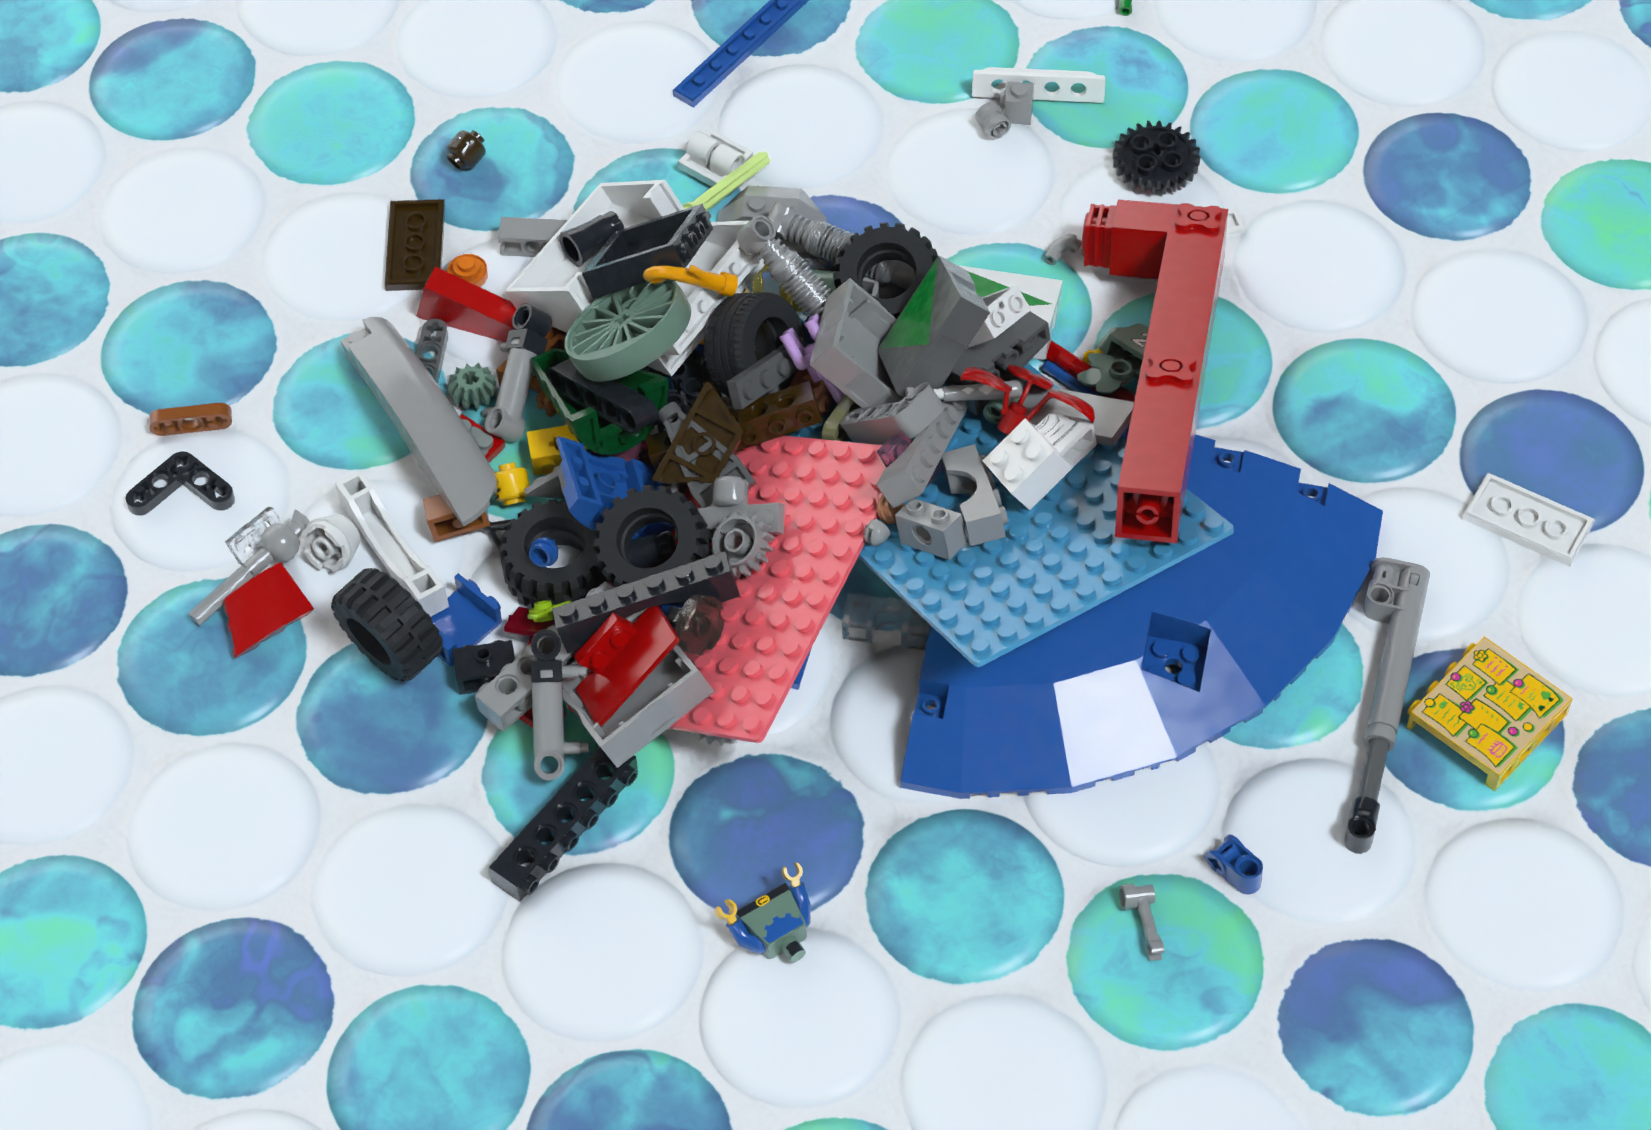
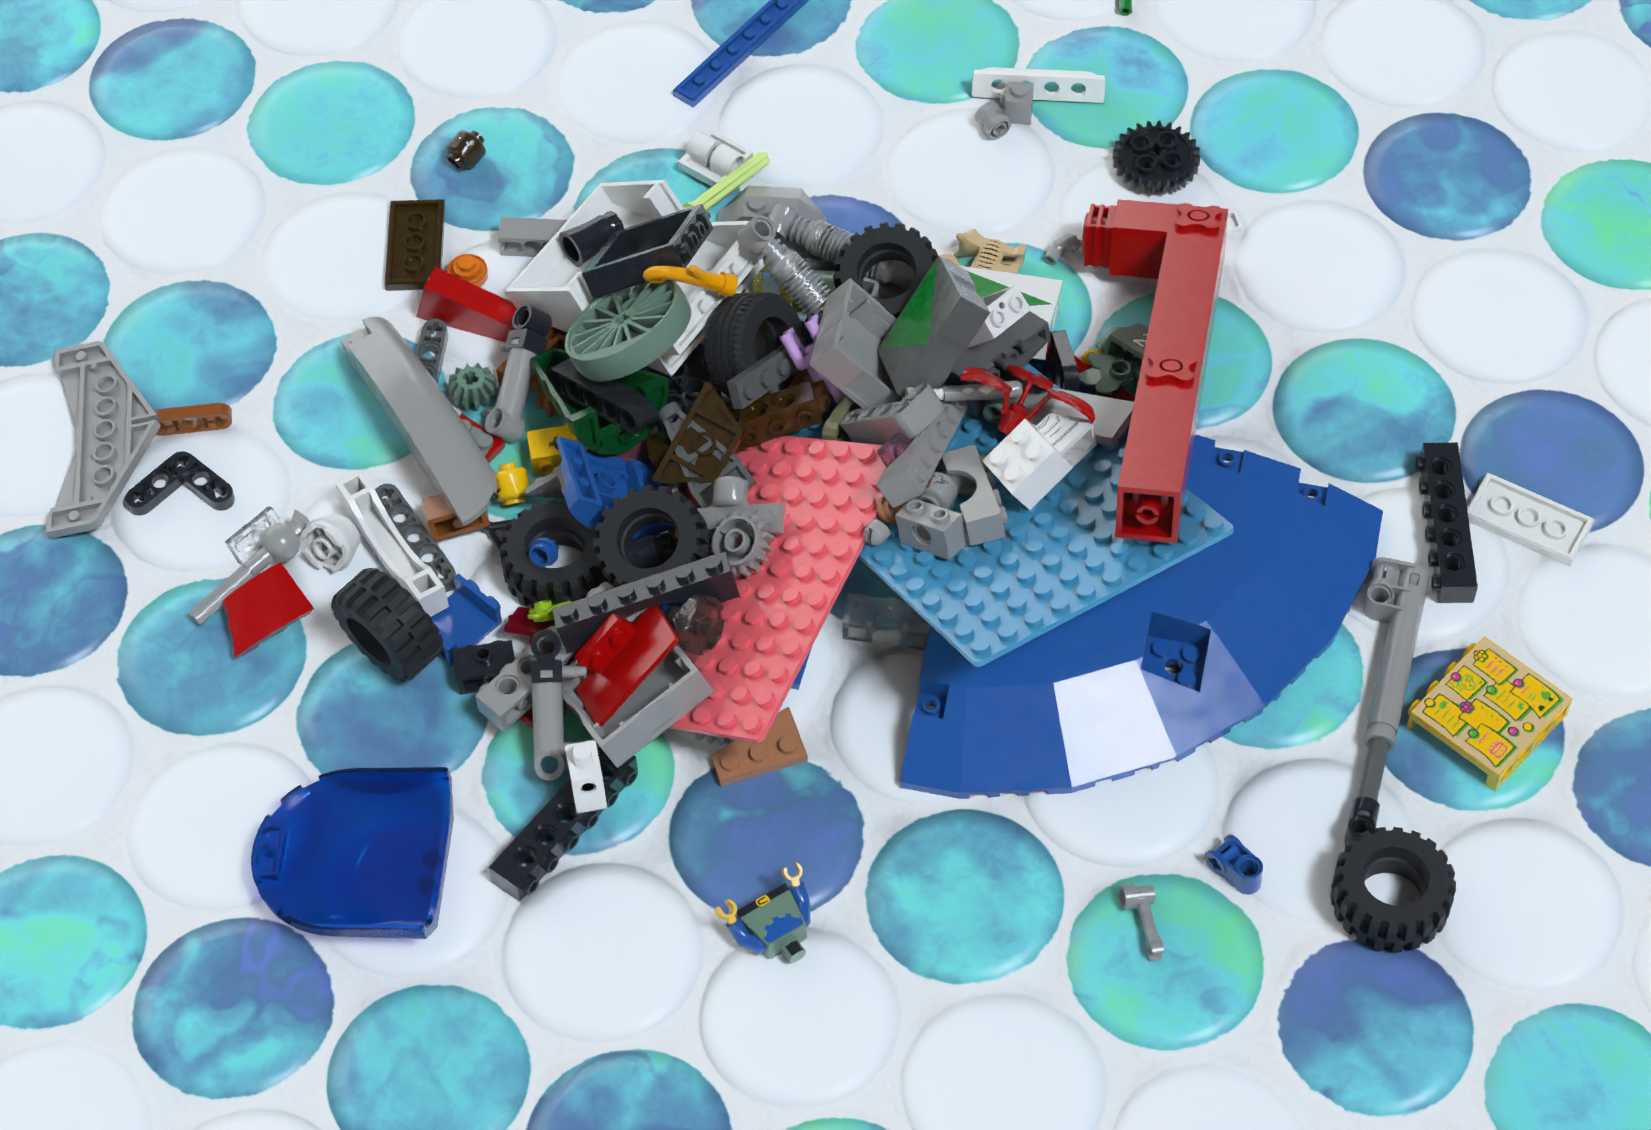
(112, 436): none -> light grey wing
(359, 853): none -> clear blue windscreen
(414, 525): none -> dark grey beam
(584, 769): none -> white torso
(748, 759): none -> nougat wing
(939, 491): none -> light grey head
(989, 253): none -> tan animal
(1063, 362): none -> black beam
(1396, 854): none -> black tyre
(1447, 523): none -> black brick

